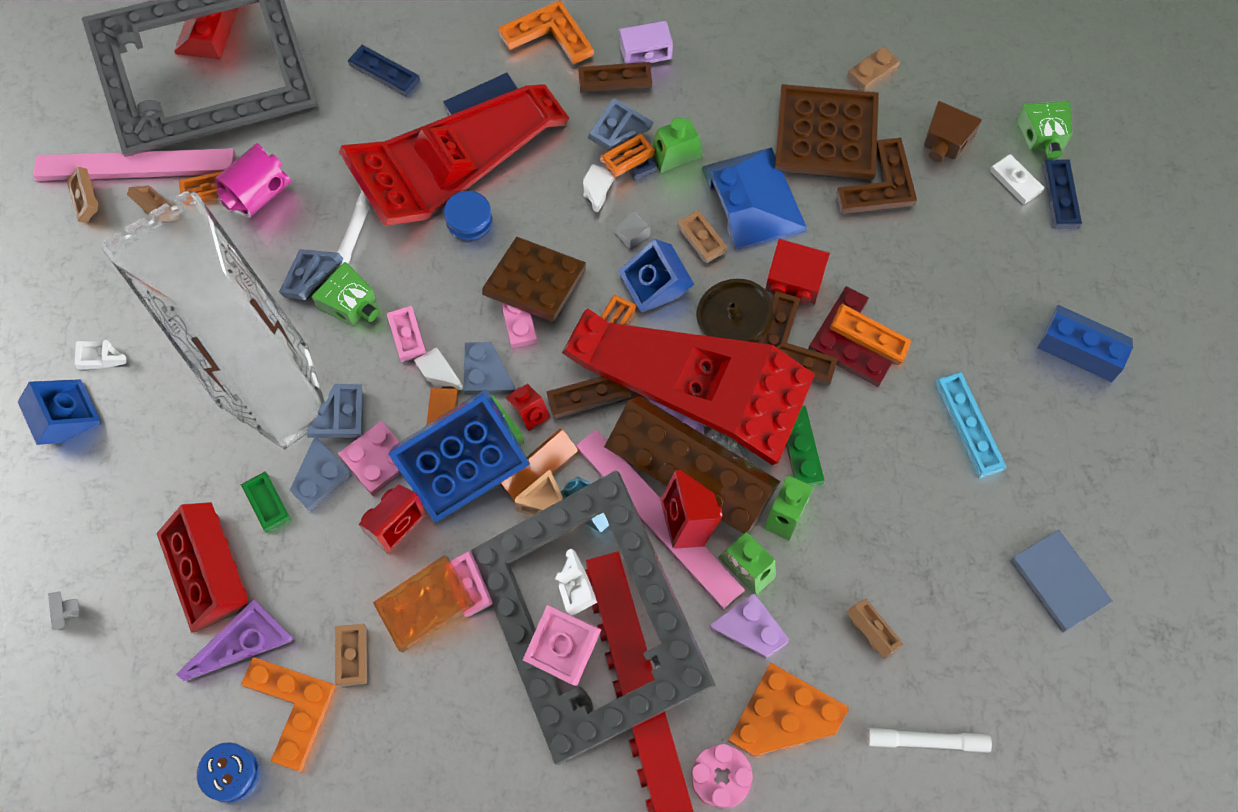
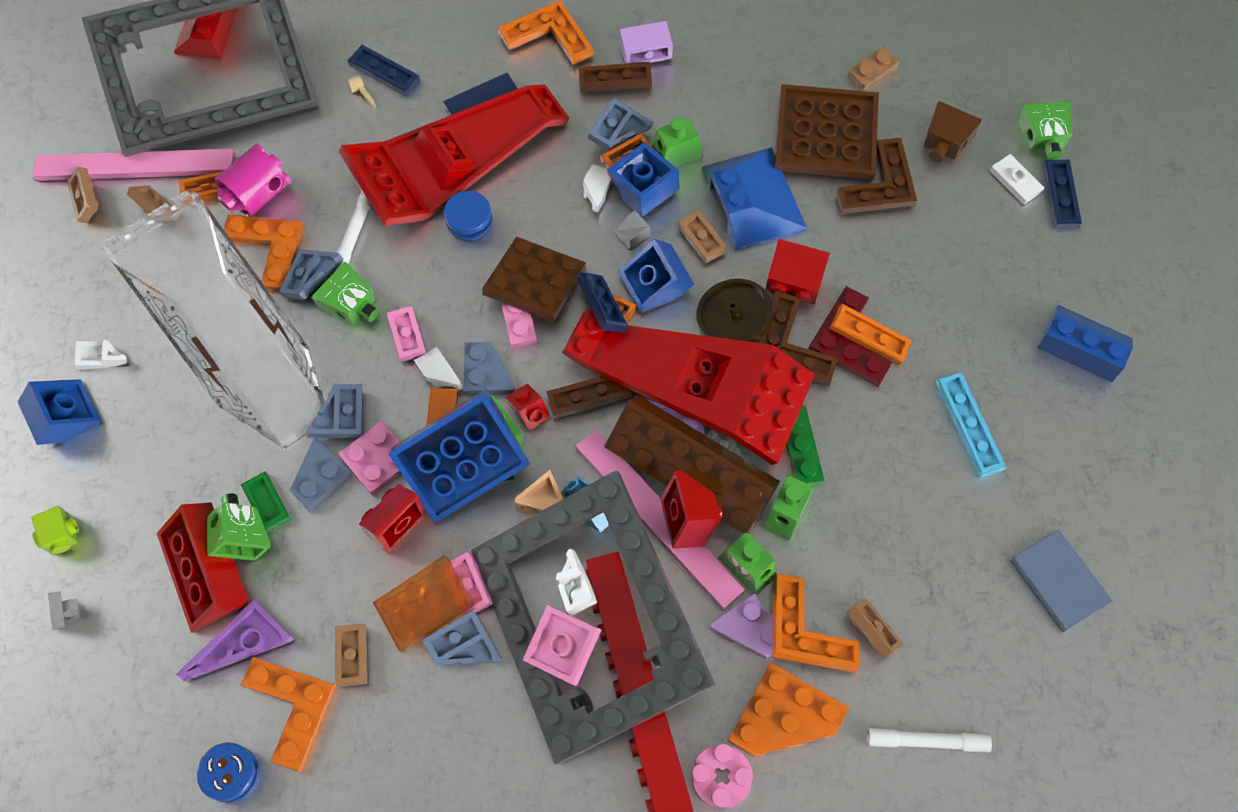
(54, 530): none -> lime brick
(236, 531): none -> bright green torso
(280, 234): none -> orange plate
(356, 84): none -> tan hand
(462, 642): none -> sand blue wing
(547, 456): orange tile -> none
(602, 302): none -> dark blue tile
(644, 179): none -> blue slope
(796, 644): none -> orange plate

